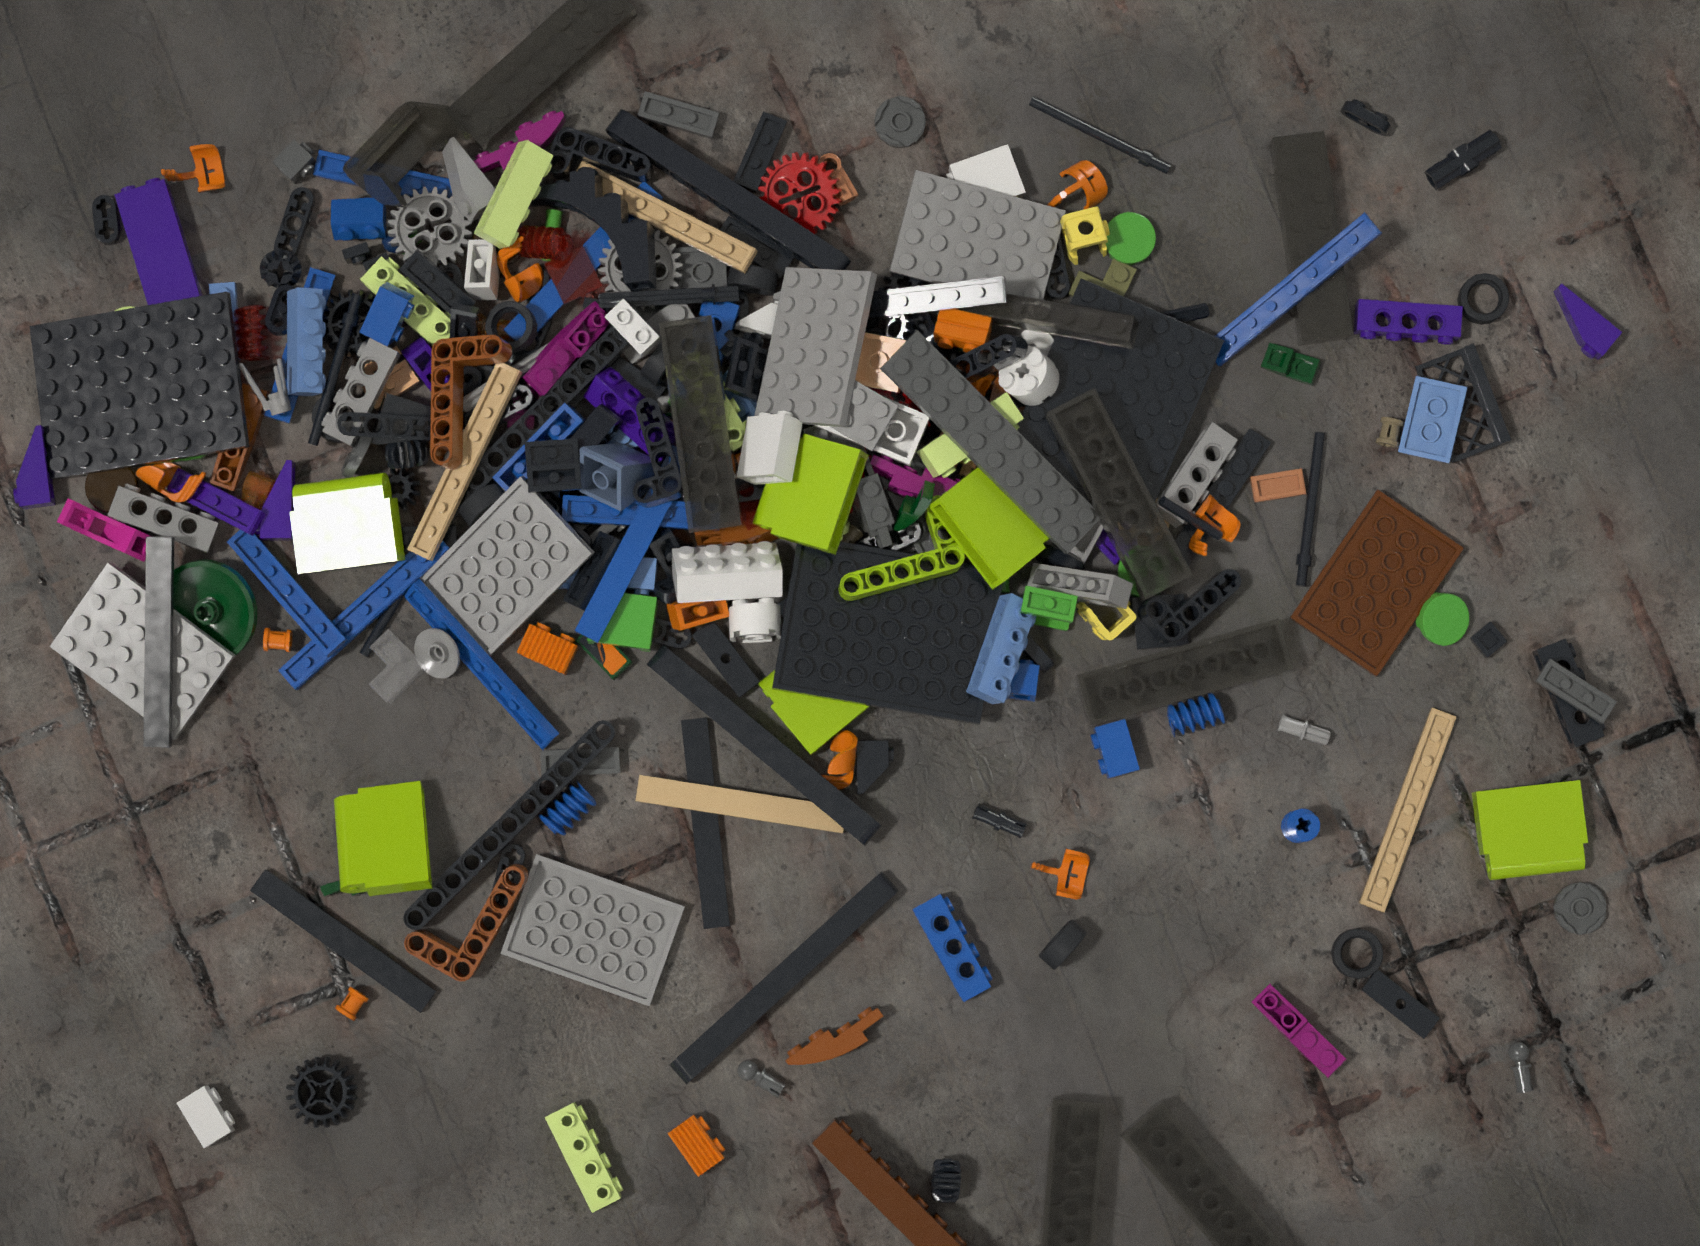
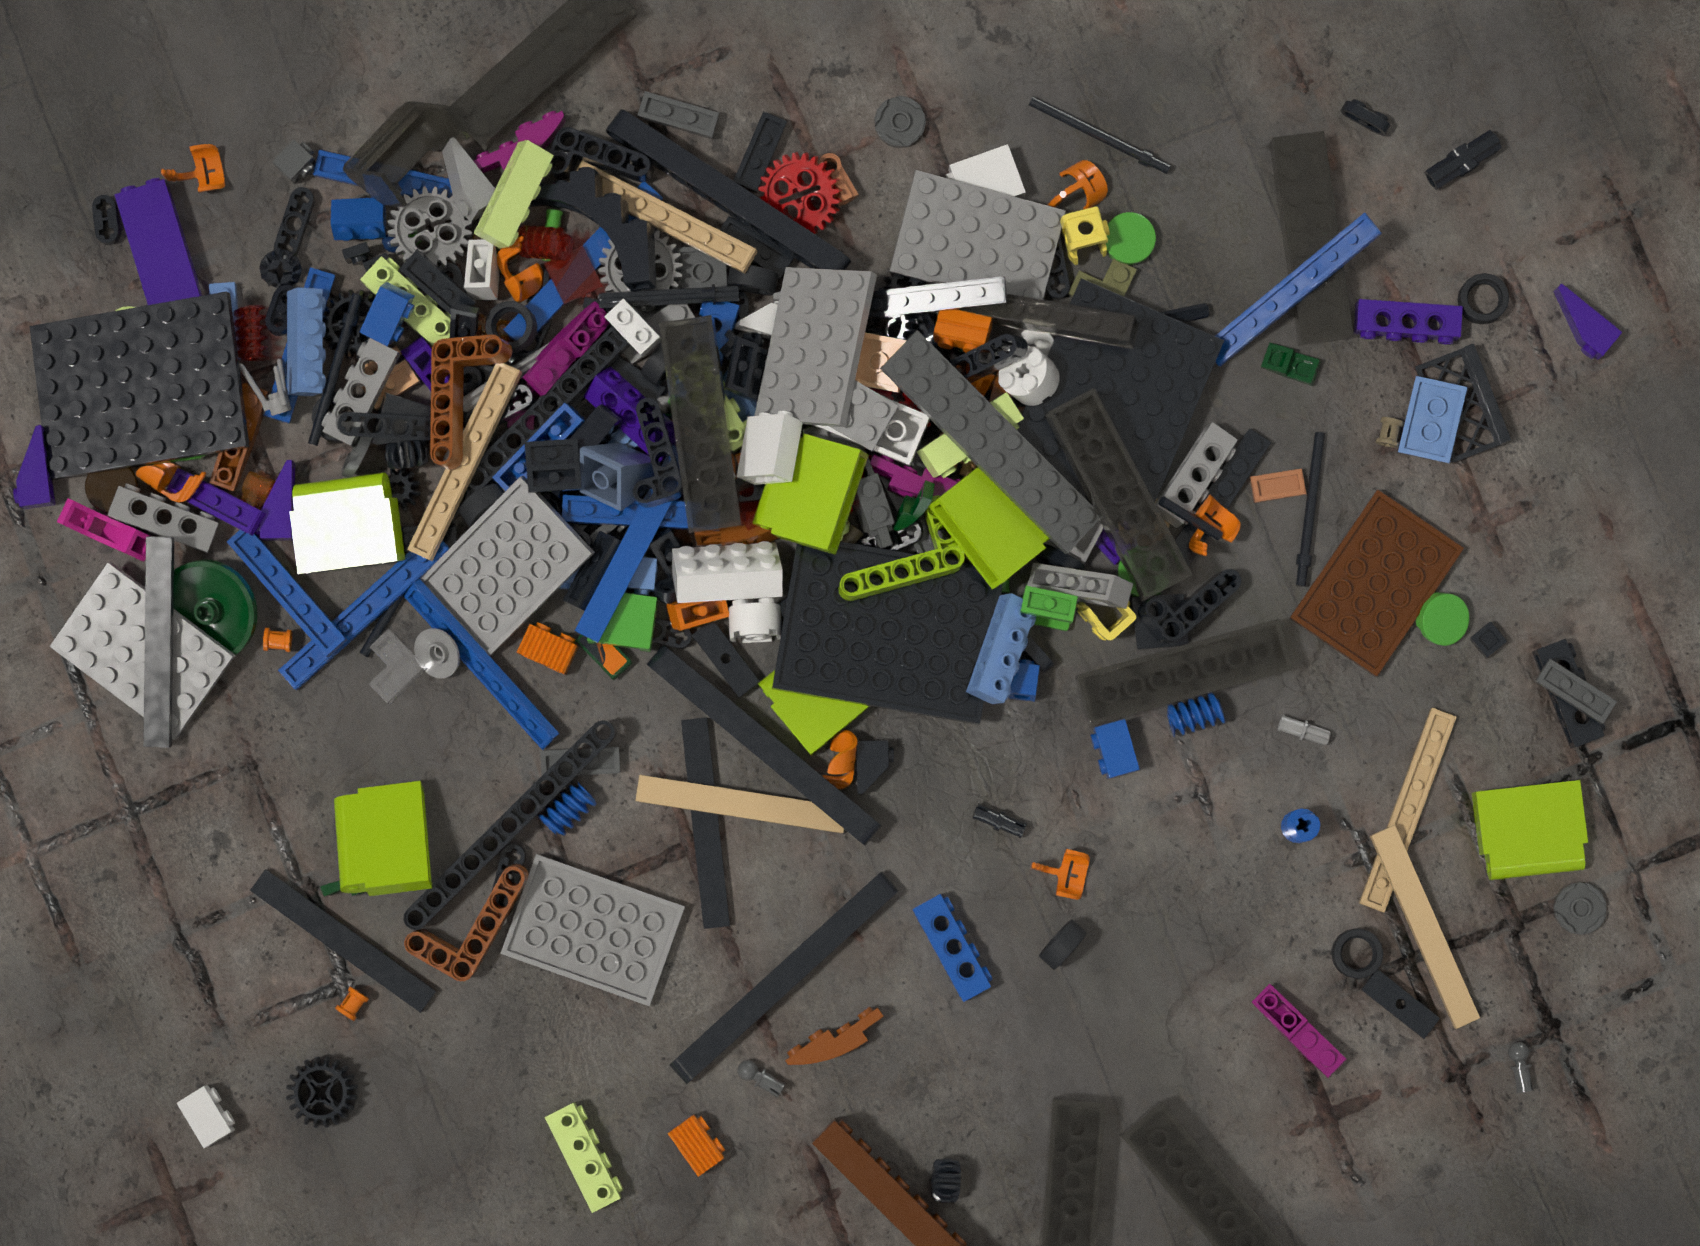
(1424, 926): none -> tan tile

